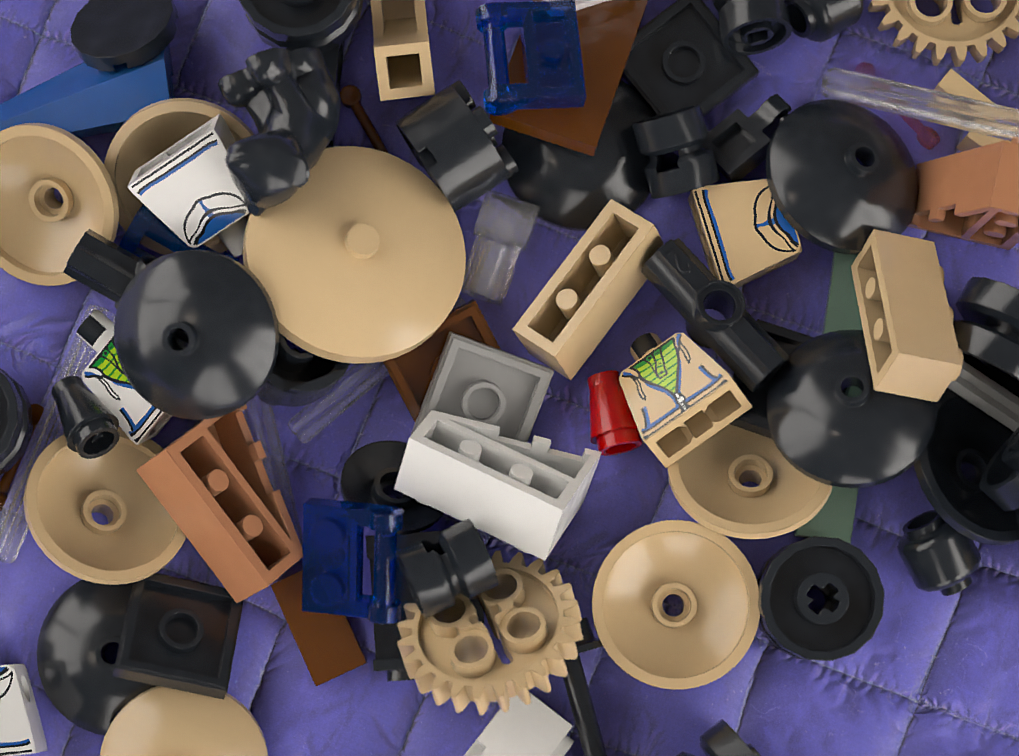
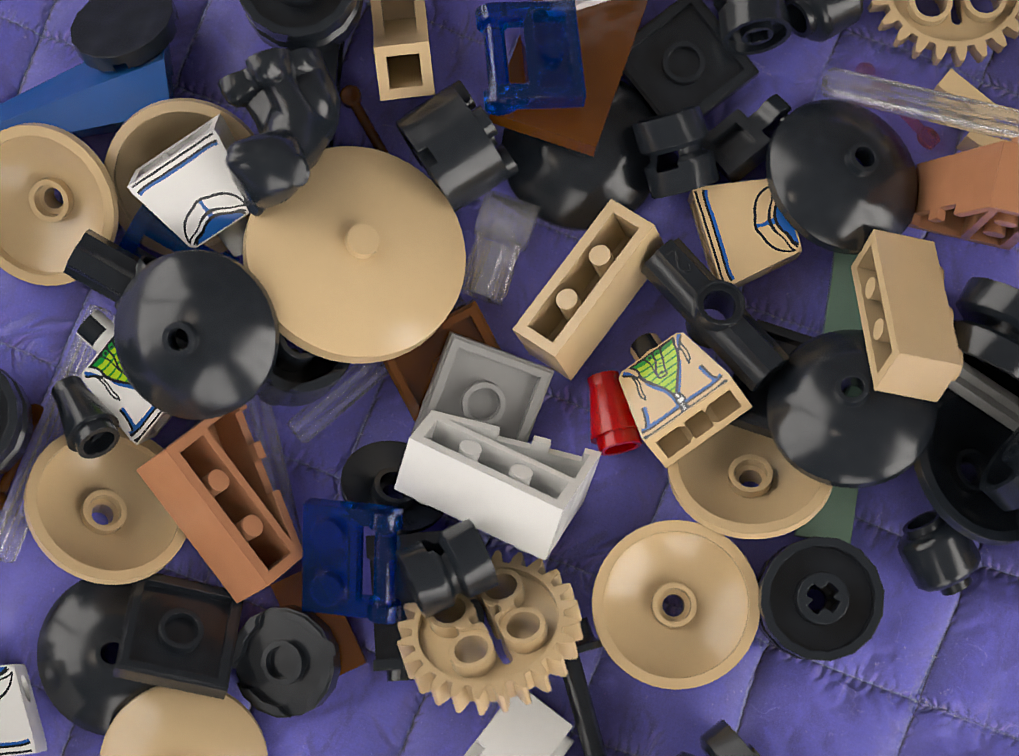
(286, 661): none -> black tile

